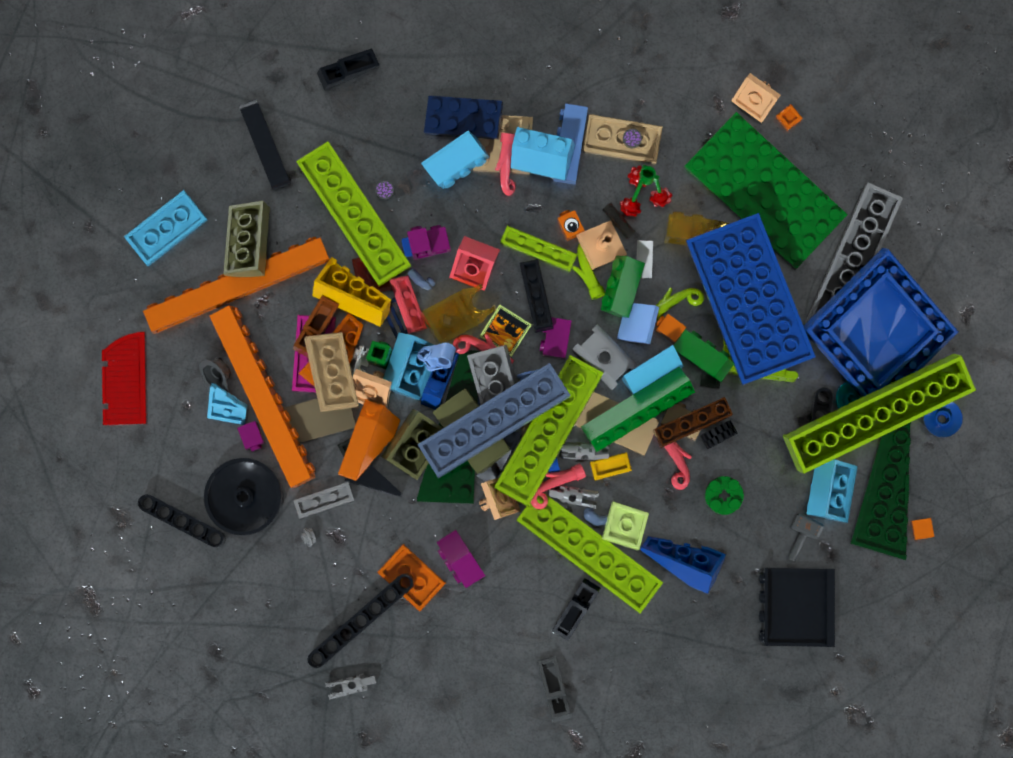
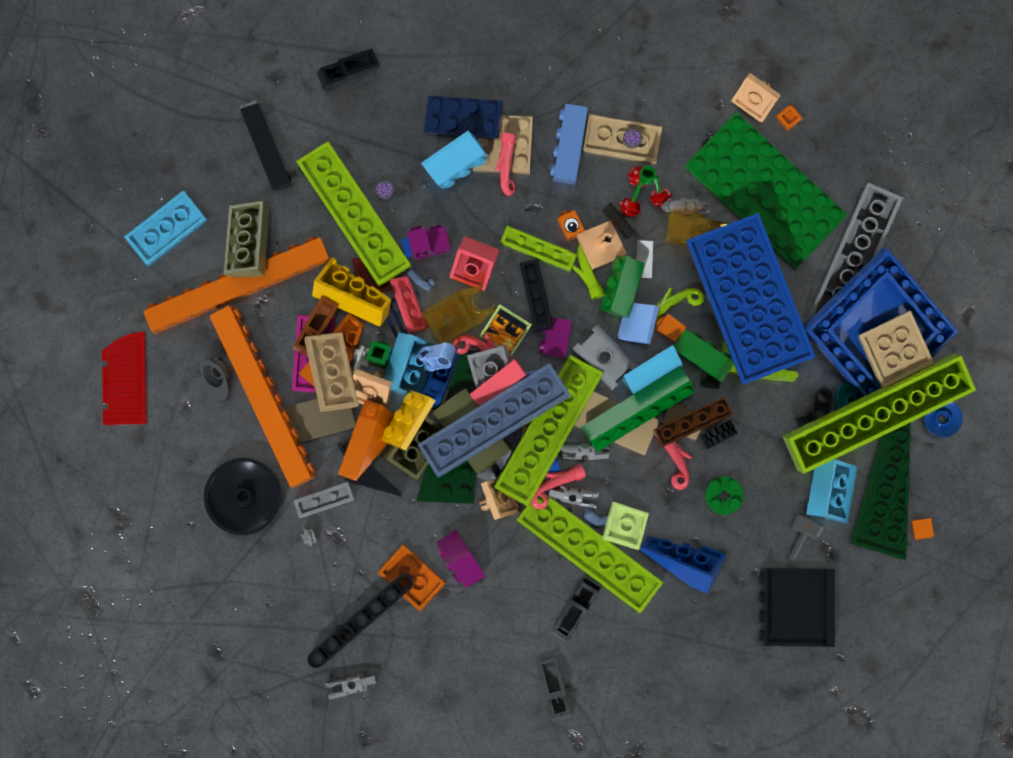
(172, 518): black beam -> none
(225, 406): medium azure wing -> none
(251, 436): magenta brick -> none
(407, 420): none -> yellow plate
(499, 382): none -> coral tile
(541, 153): medium azure slope -> none
(610, 467): yellow tile -> none
(687, 206): none -> light grey hinge
(895, 349): none -> tan plate

